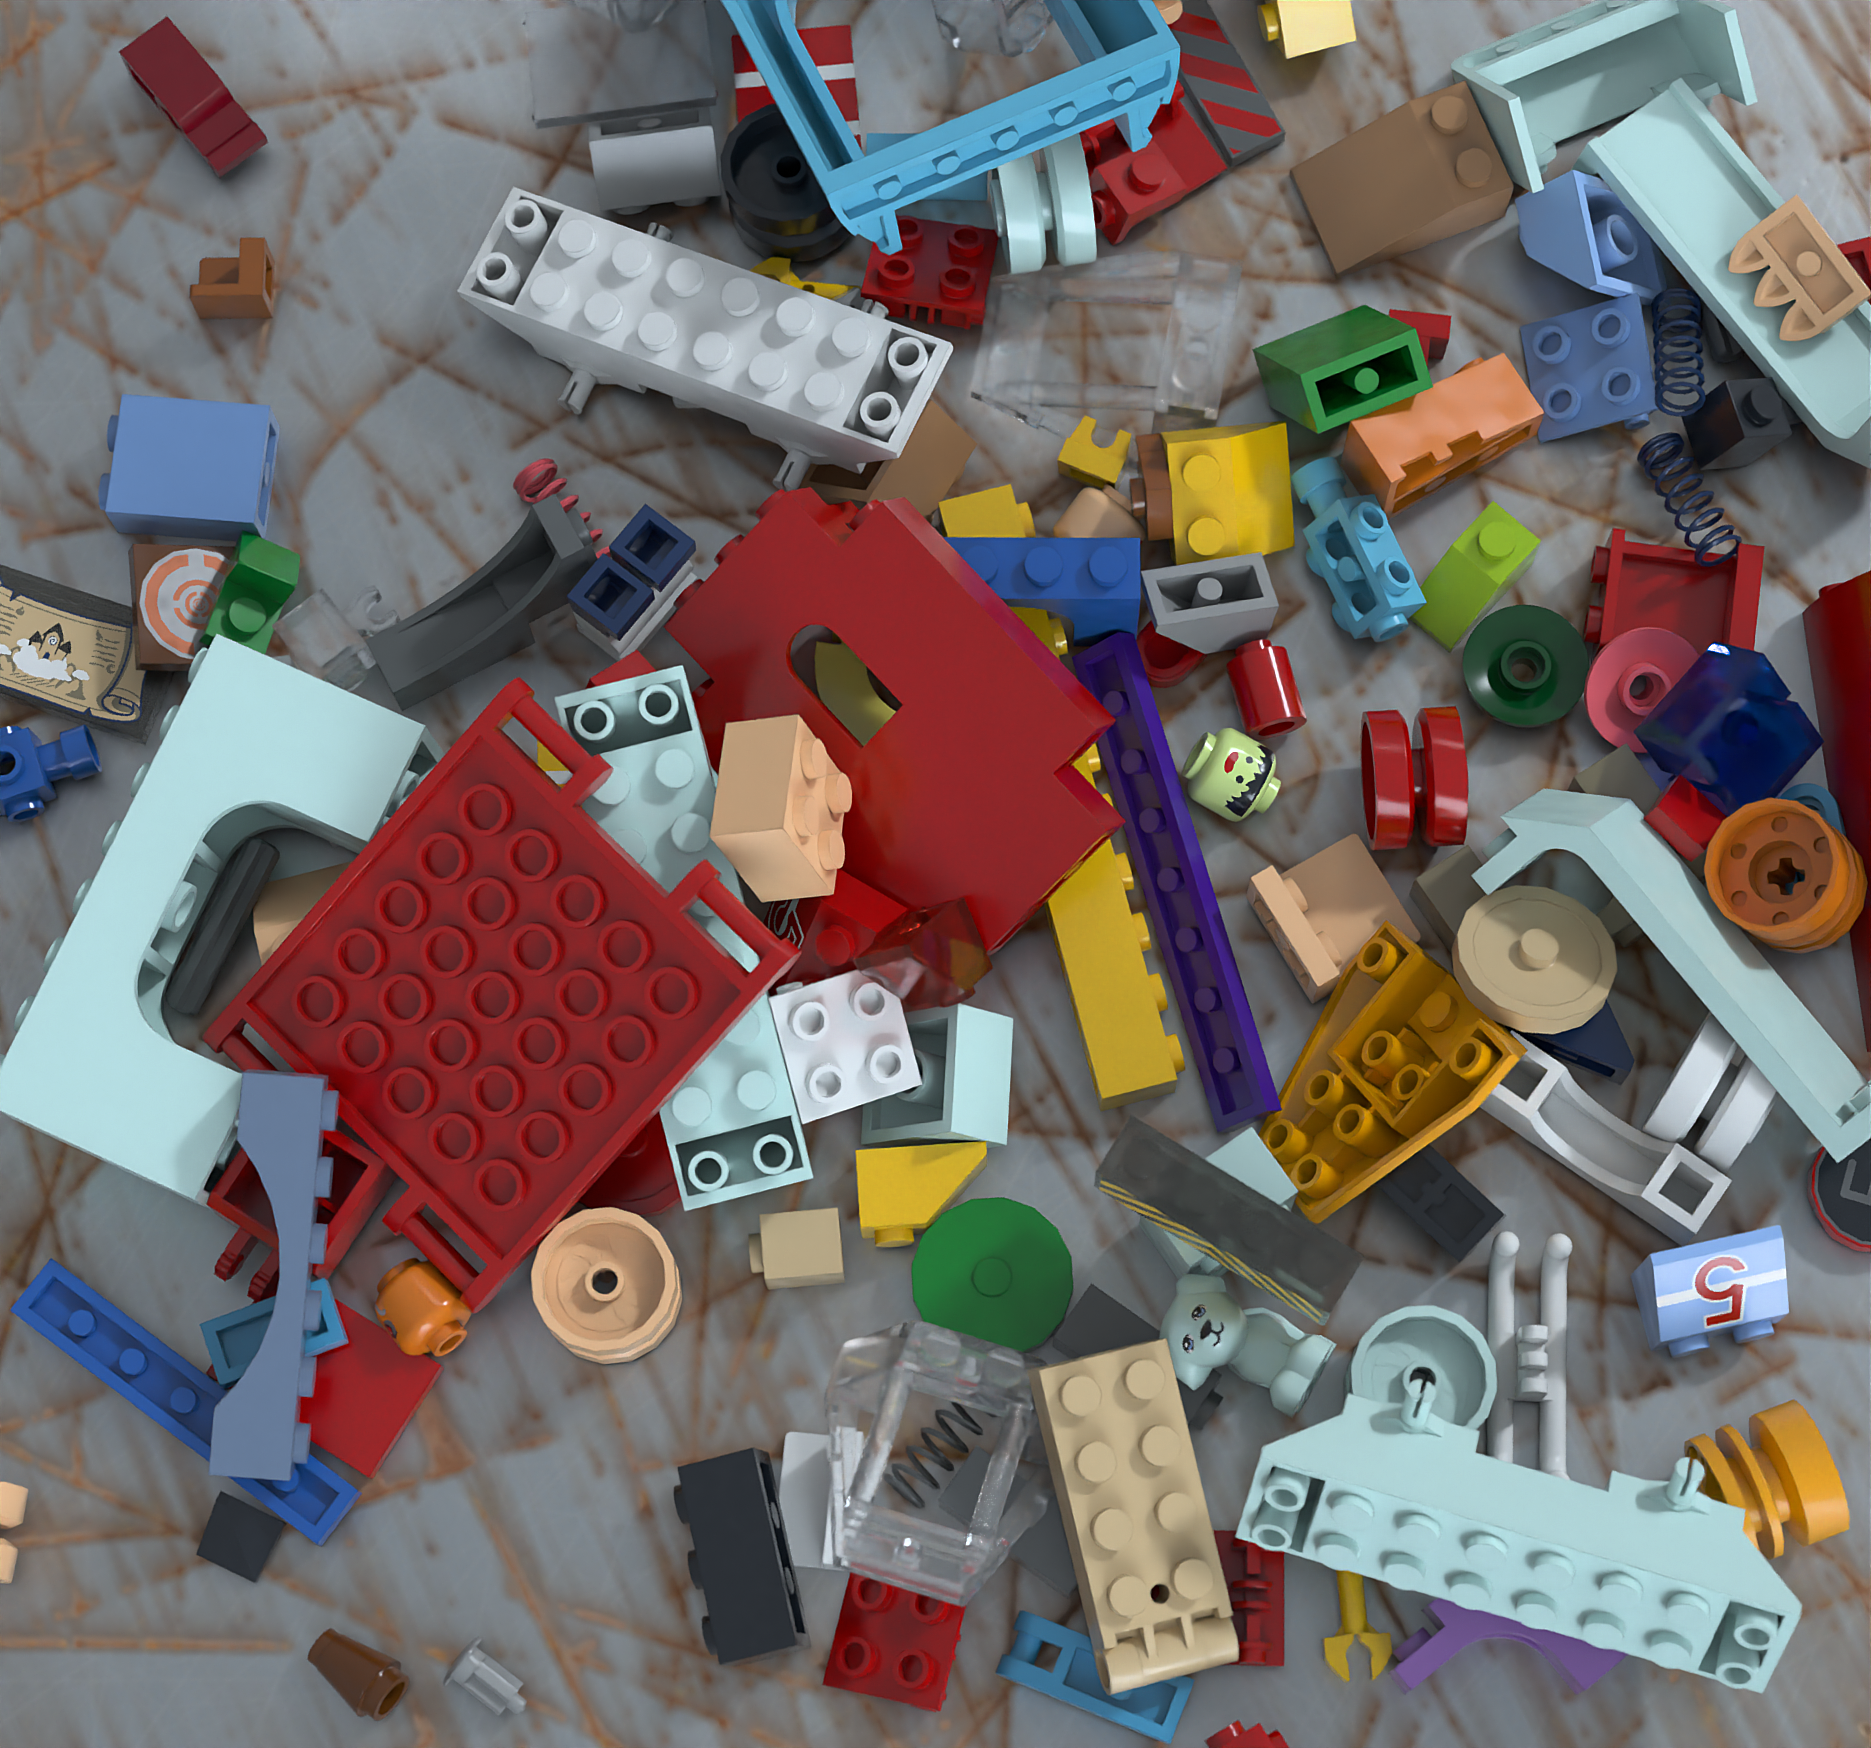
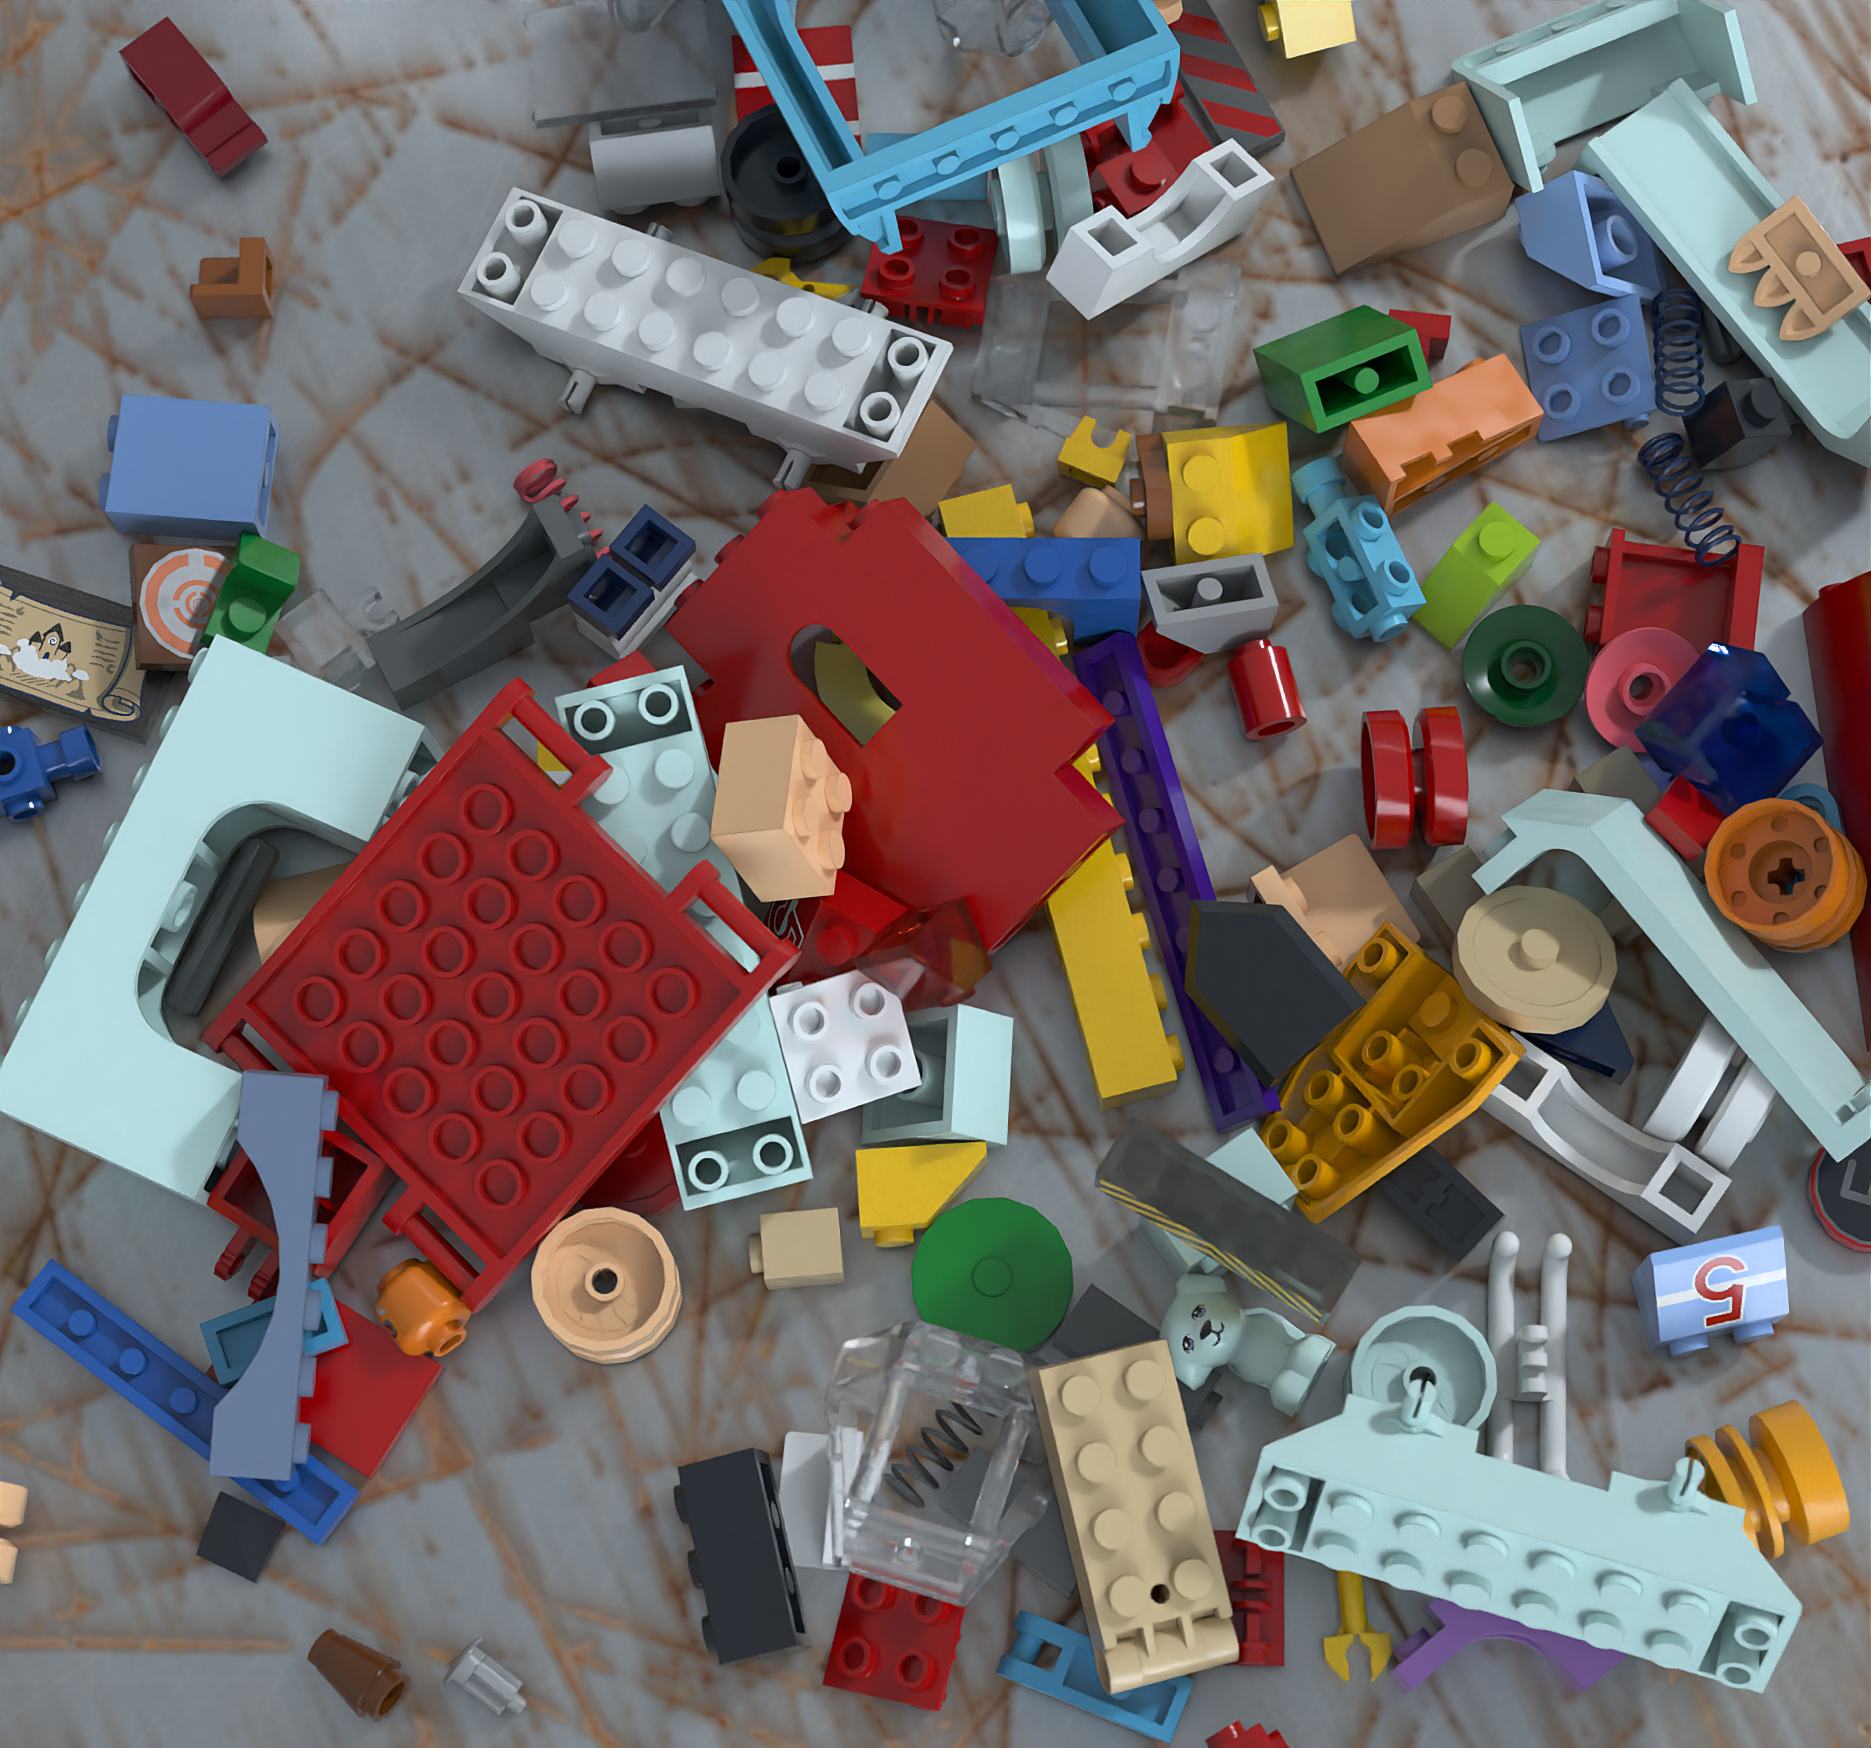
(1116, 257): none -> white arch
(1231, 774): yellowish green head -> none
(1264, 984): none -> black tile

